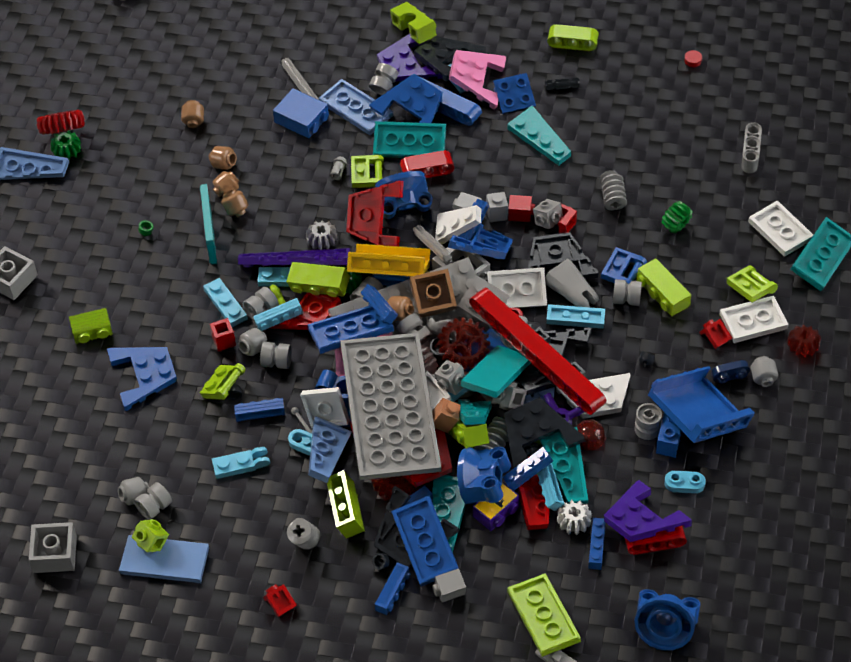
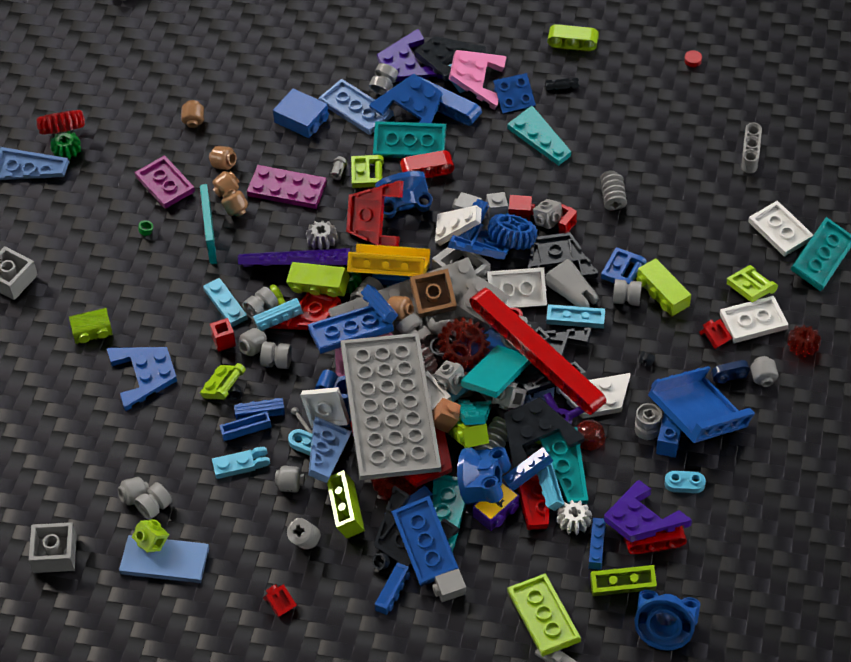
(164, 182): none -> magenta plate
(245, 426): none -> blue piece
(273, 275): medium azure plate -> none
(286, 186): none -> magenta plate
(289, 479): none -> light grey head
(297, 77): light grey axle -> none
(419, 25): lime arch -> none
(432, 243): light grey axle -> none
(512, 231): none -> blue gear
(623, 580): none -> lime brick
(677, 217): green gear -> none

